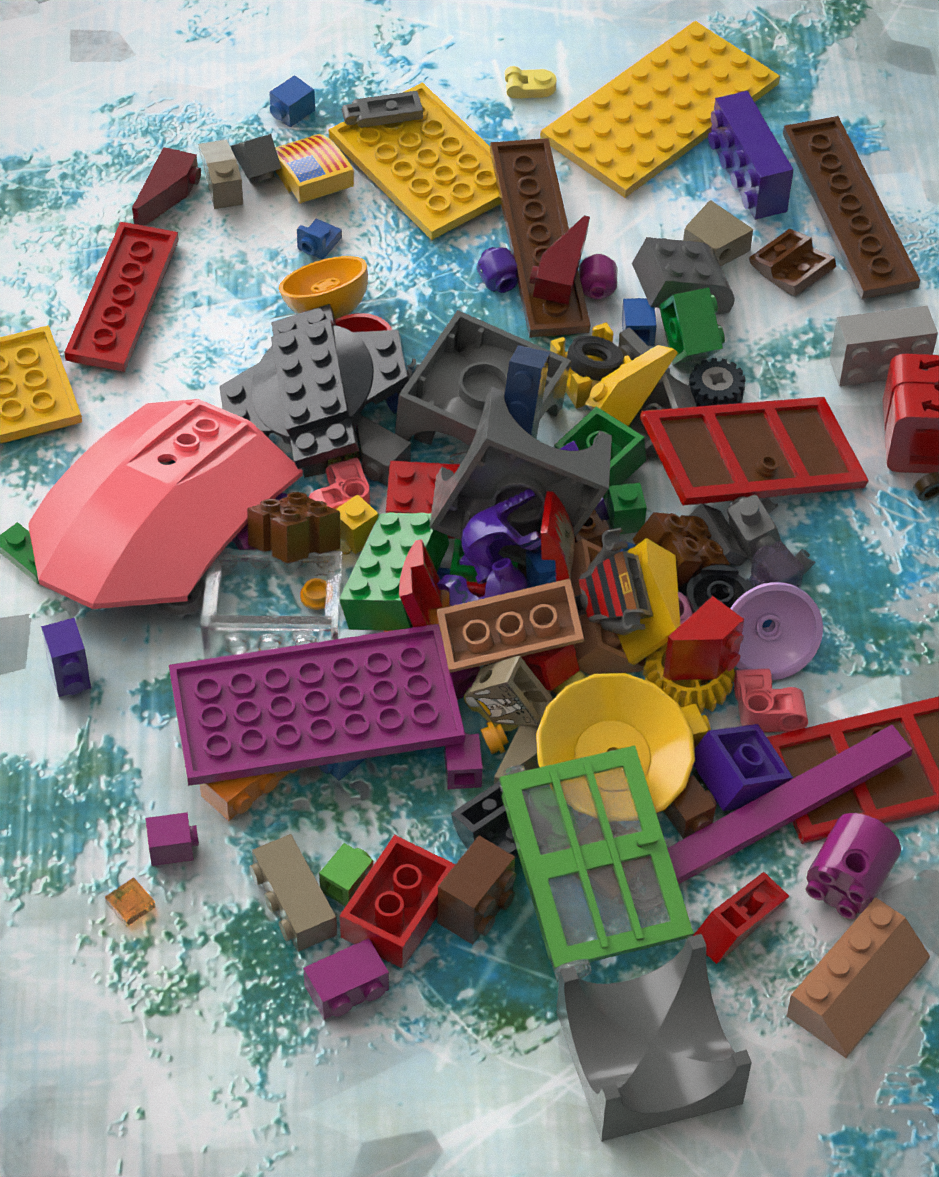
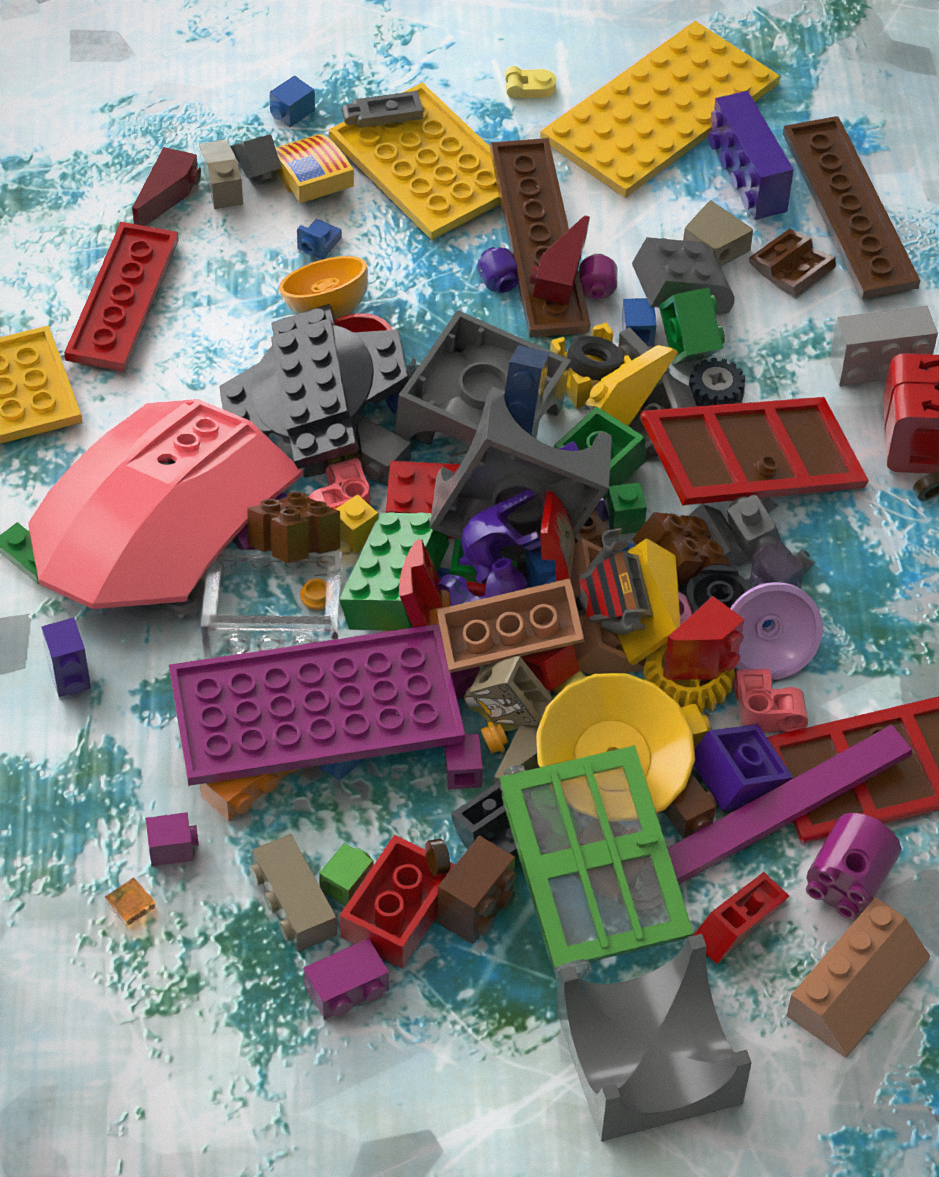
(437, 857): none -> dark brown tile

